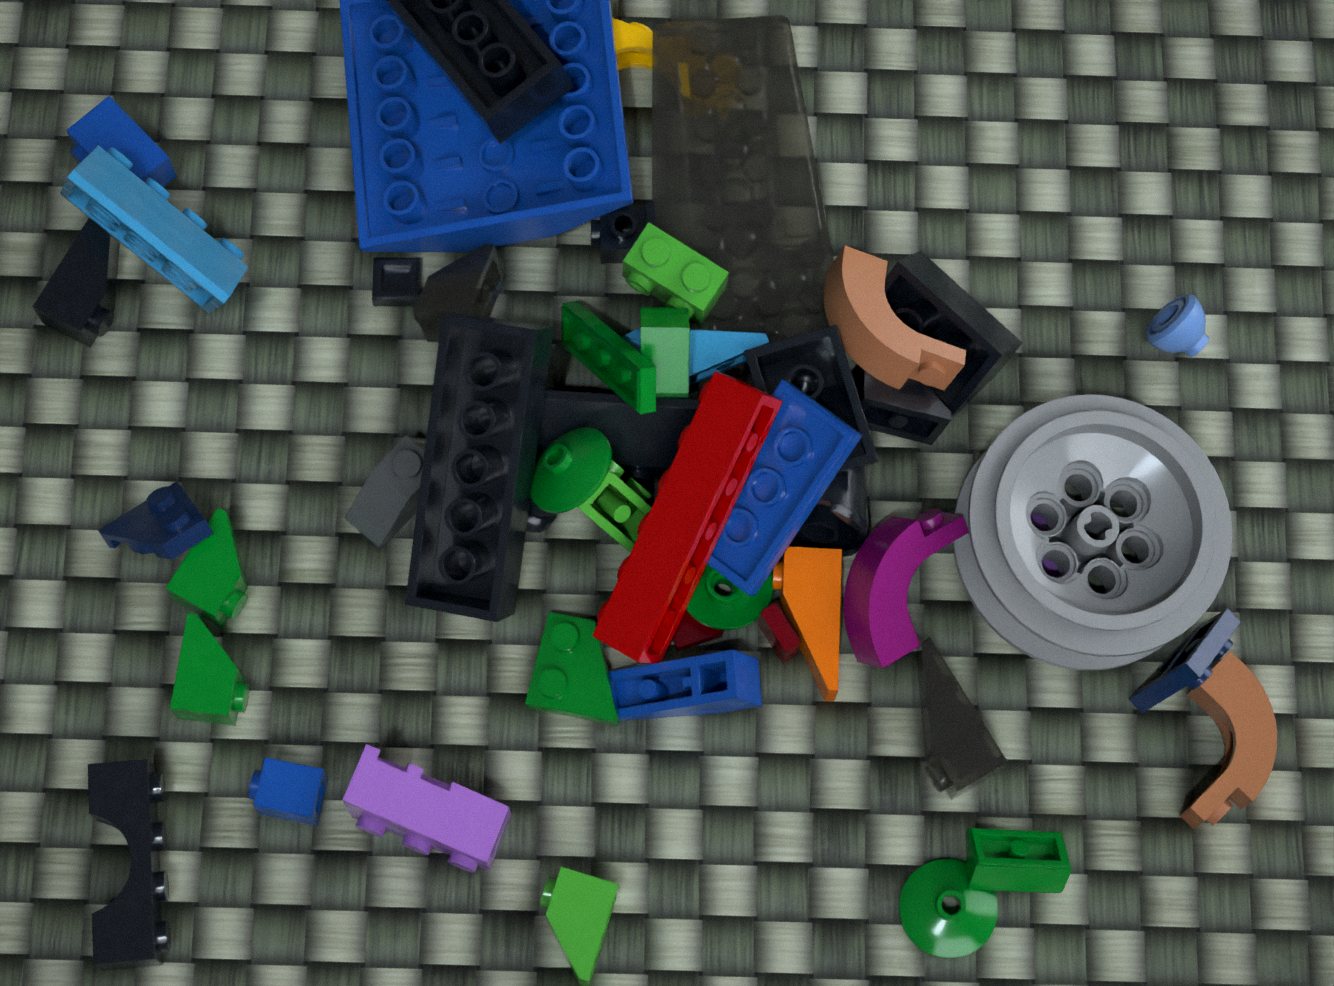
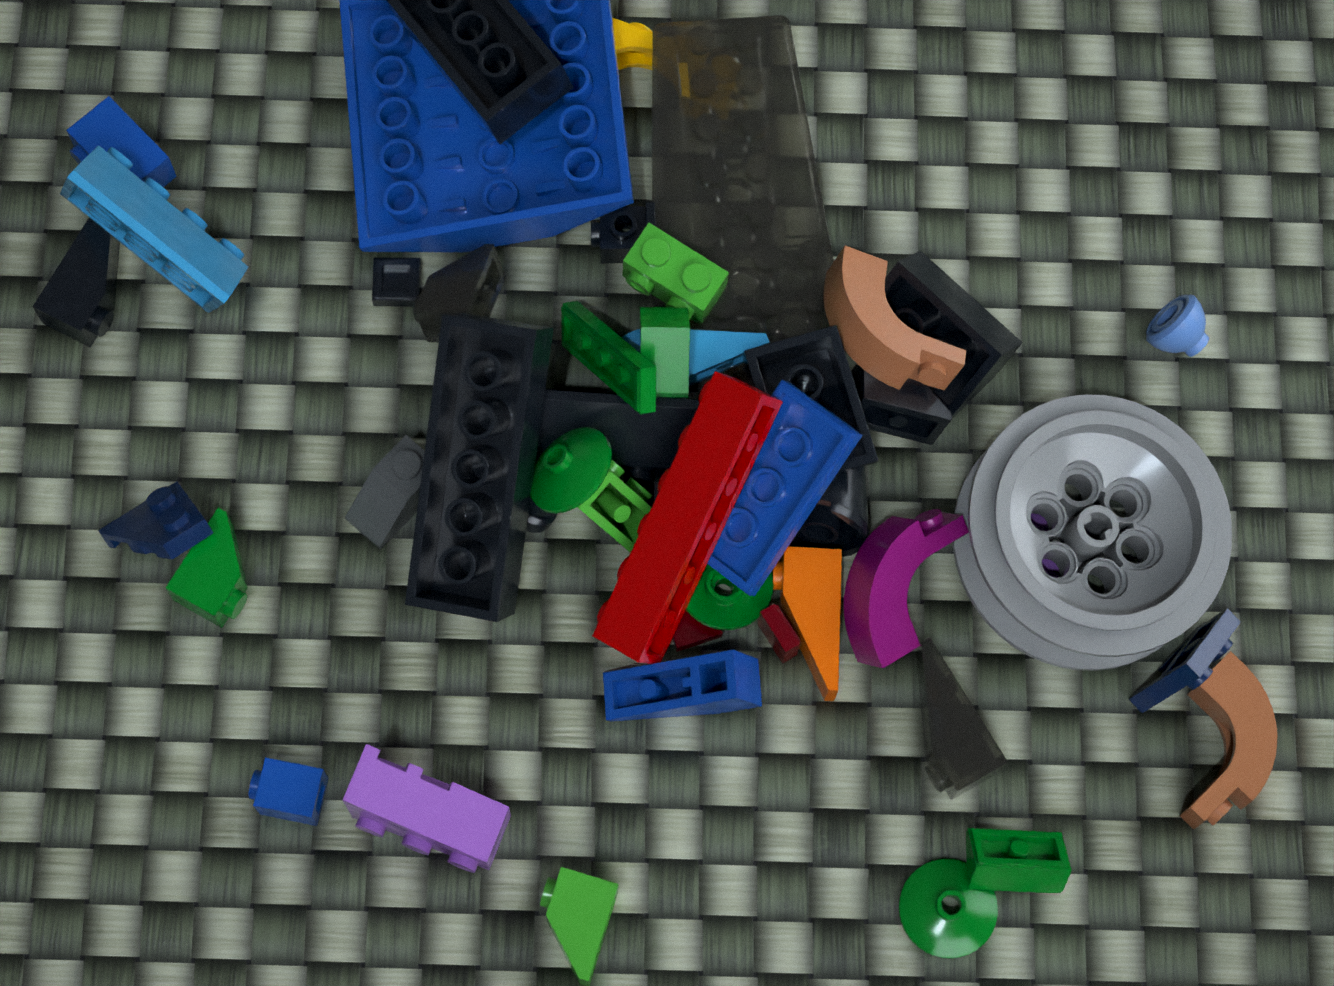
(131, 927): black arch -> none
(206, 679): green slope -> none
(572, 672): green wing -> none

